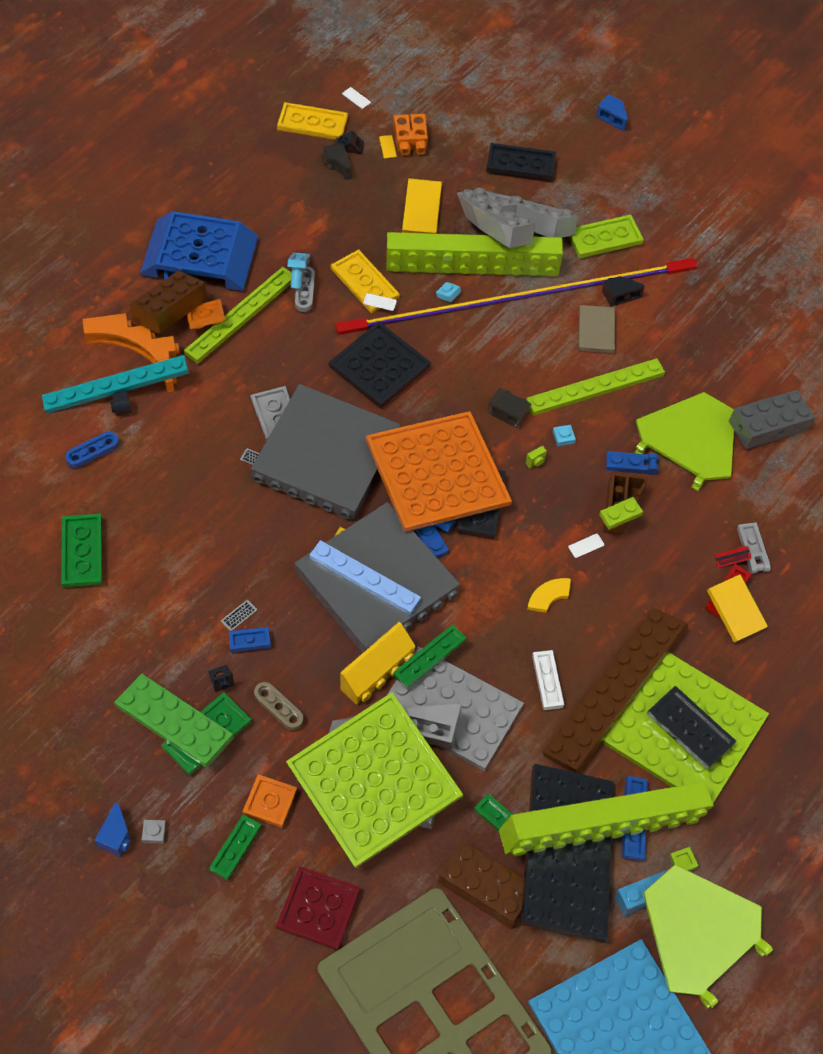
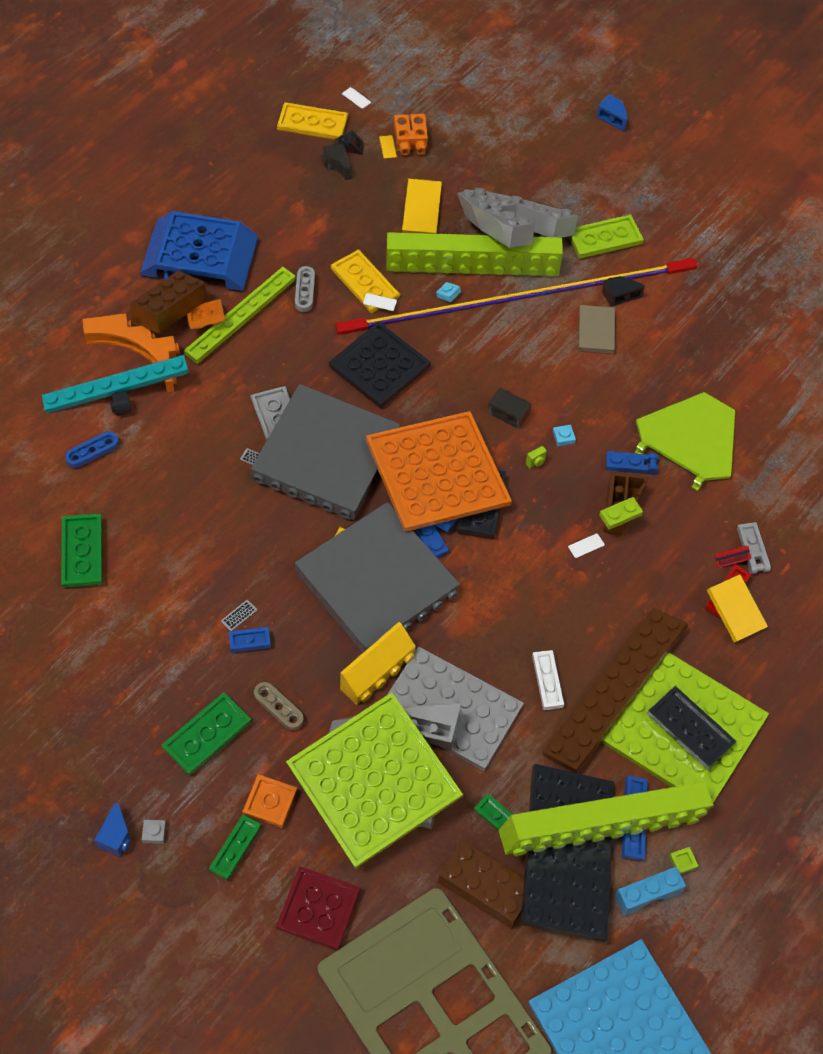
(174, 720): bright green plate -> none
(223, 681): black bracket -> none
(297, 262): medium azure piece -> none
(365, 577): light blue plate -> none
(429, 656): green plate -> none
(521, 161): black plate -> none
(548, 593): yellow tile -> none
(595, 386): lime plate -> none
(700, 930): lime flag -> none
(771, 419): dark grey brick -> none

